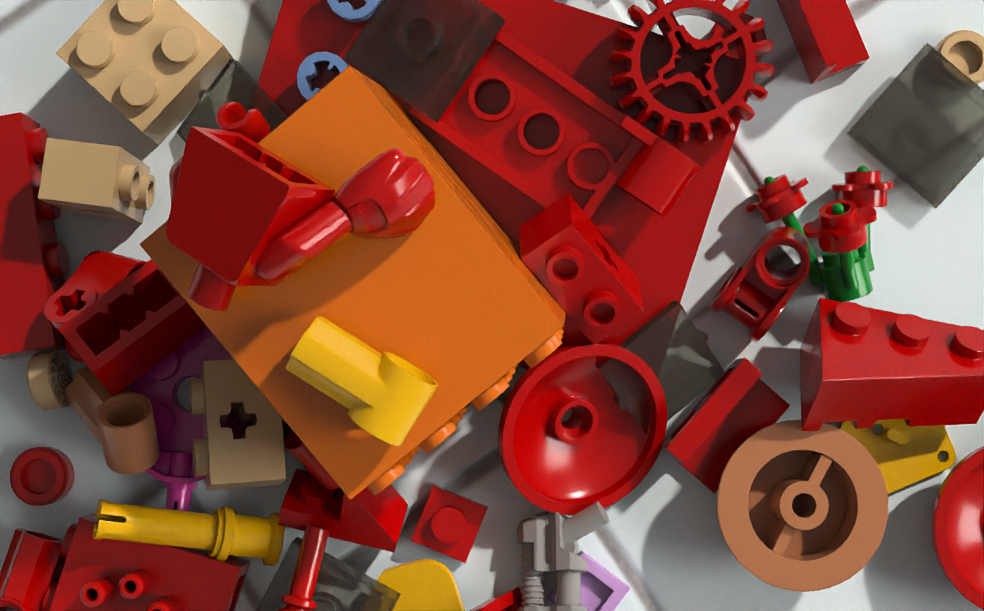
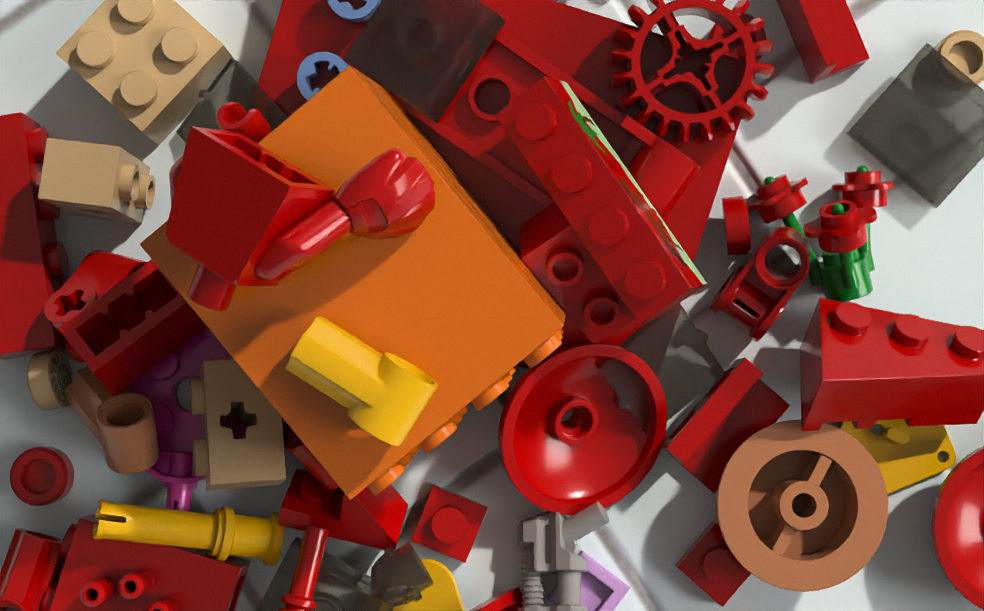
(399, 576): none -> clear smoke plate
(600, 199): none -> red brick
(713, 565): none -> red plate
(736, 225): none -> red tile

